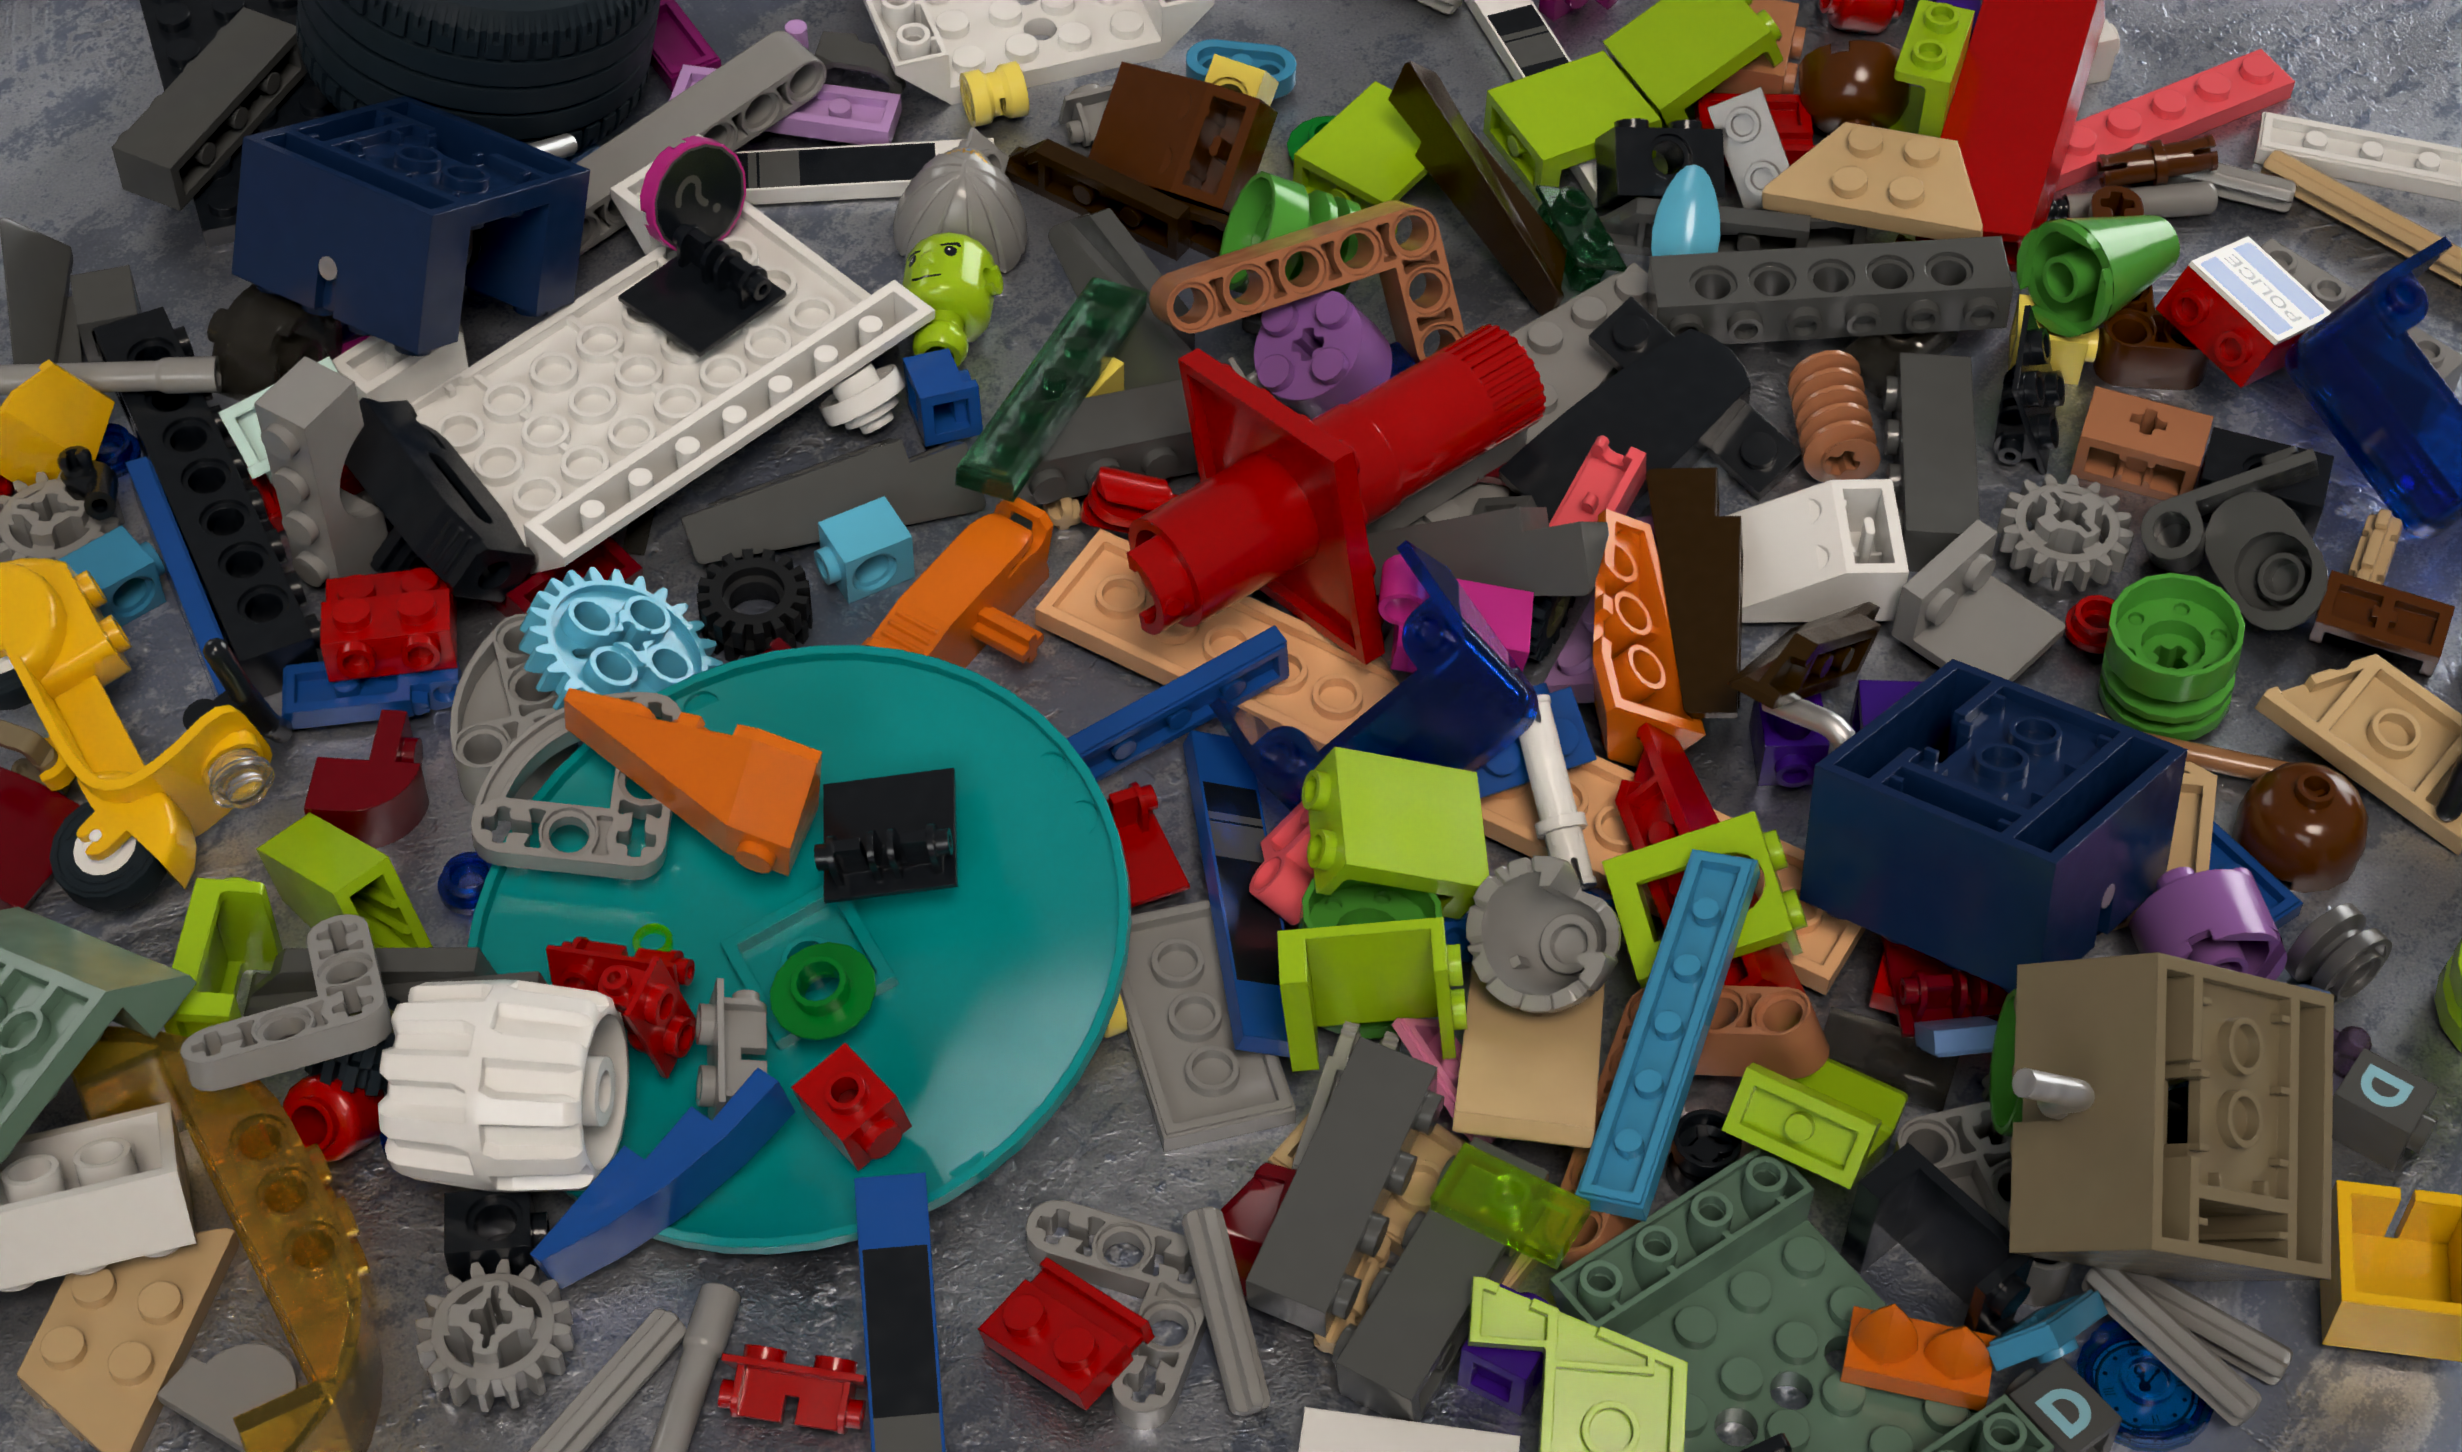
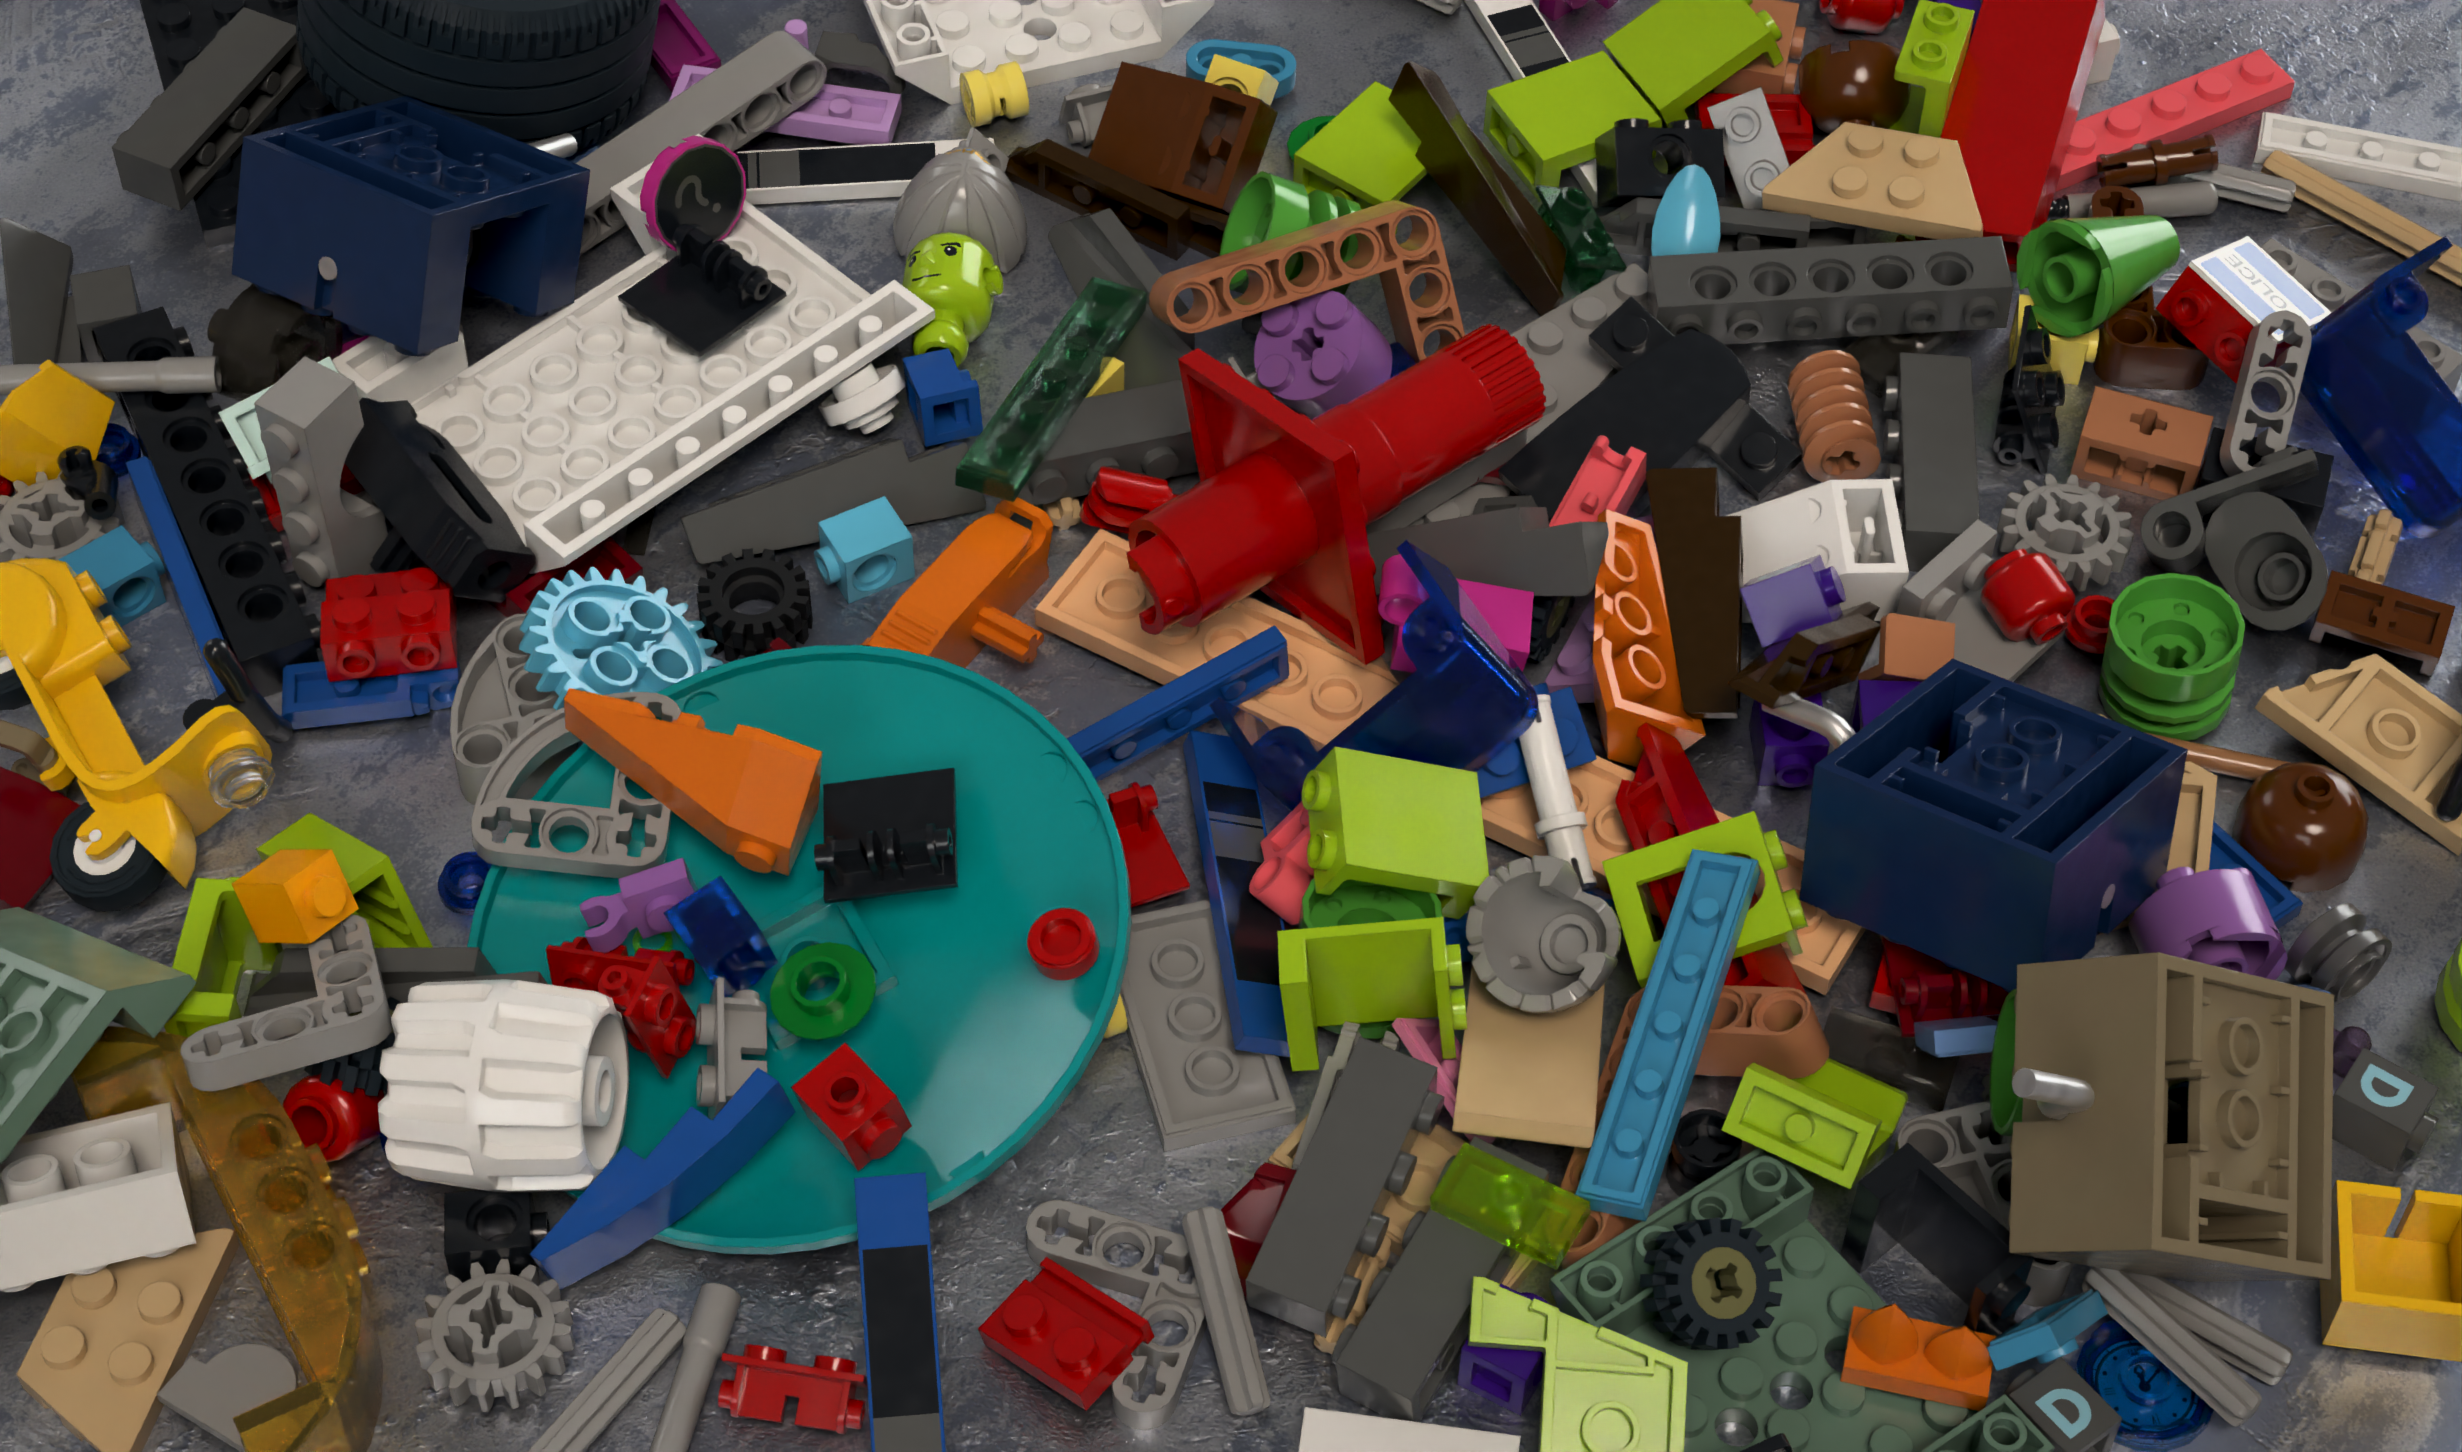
(295, 896): none -> light orange brick
(378, 796): dark red brick -> none
(639, 905): none -> medium lavender plate
(721, 937): none -> clear blue brick
(1063, 944): none -> red tile
(1687, 1288): none -> black wheel
(1793, 599): none -> brick
(1911, 648): none -> nougat panel
(2027, 596): none -> red head
(2286, 379): none -> light grey beam

